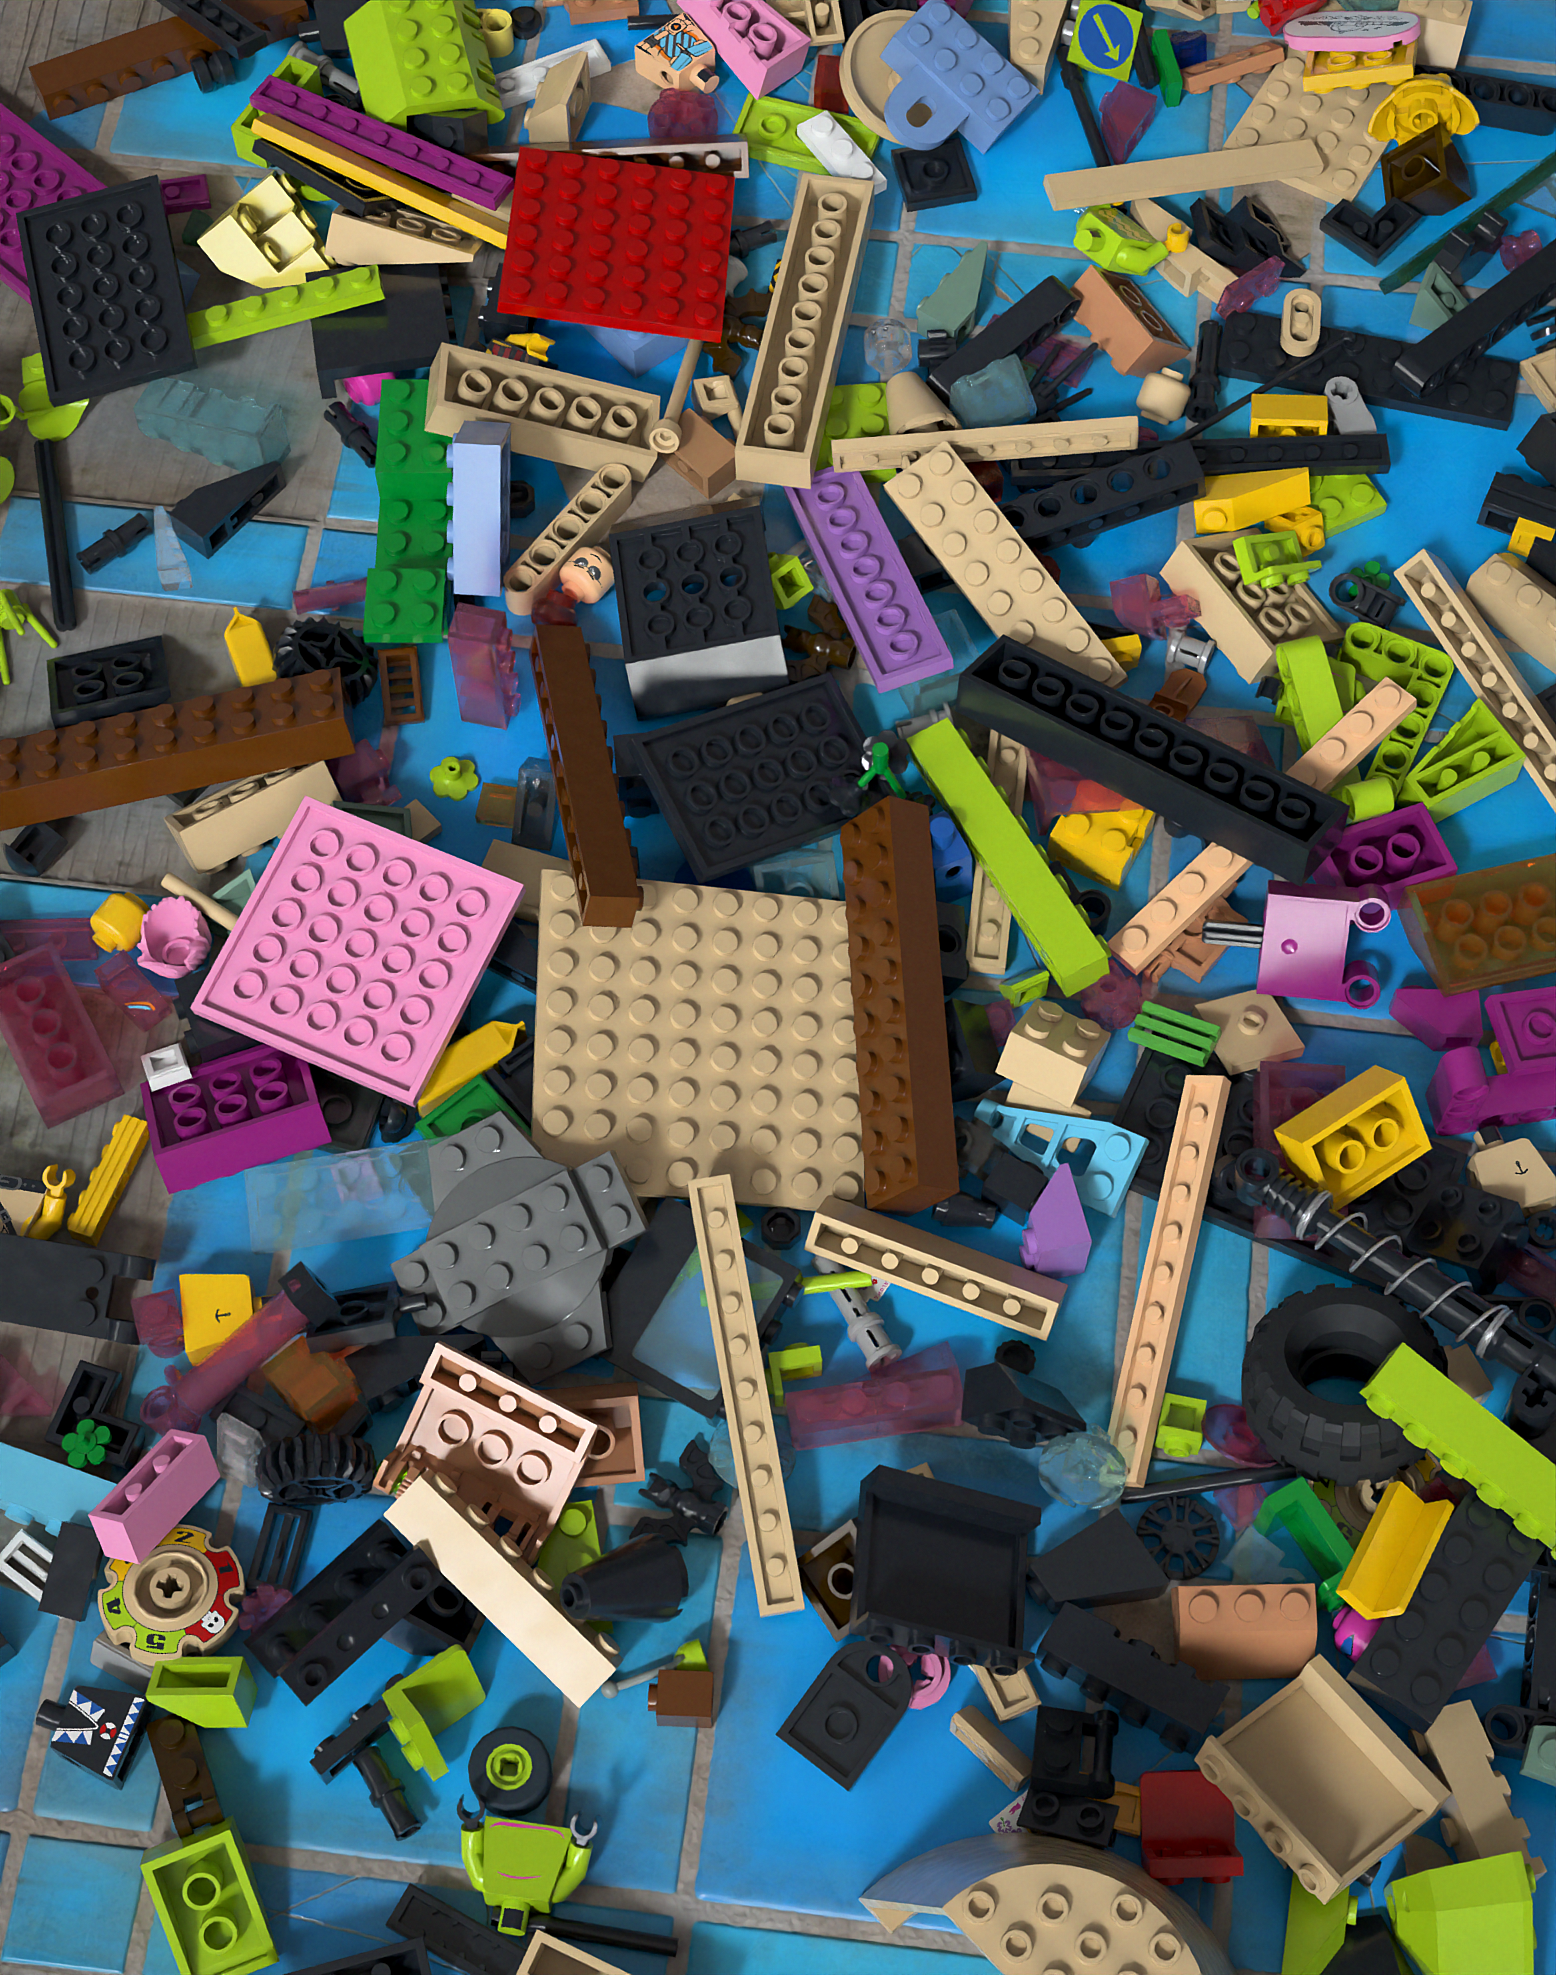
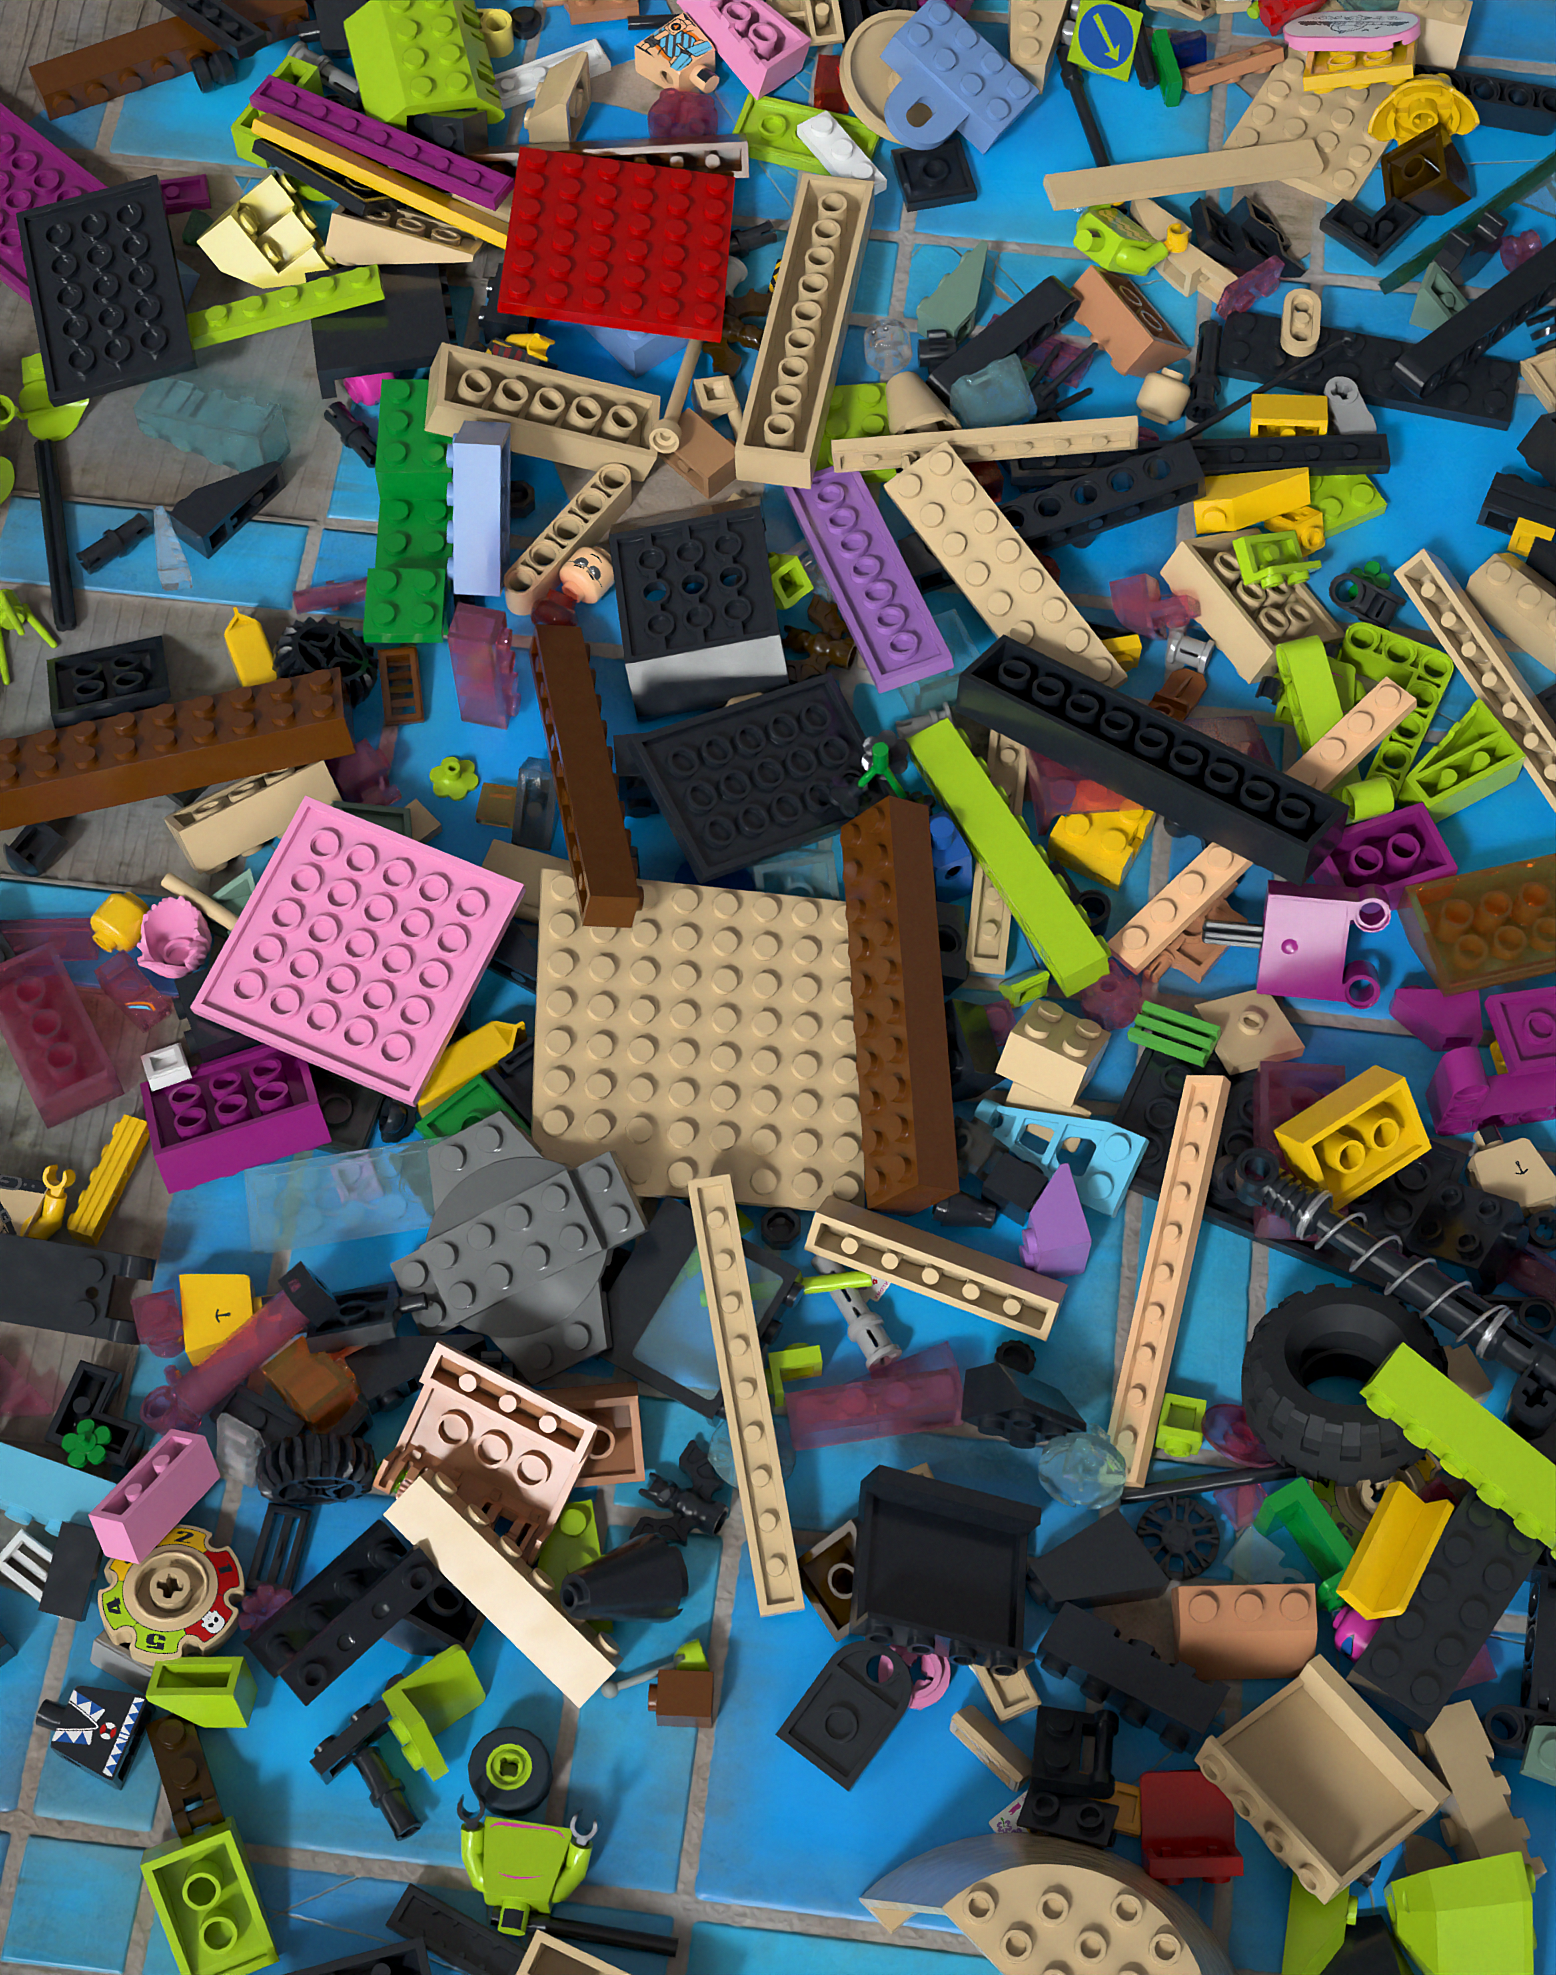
(1125, 119): clear pink slope -> none

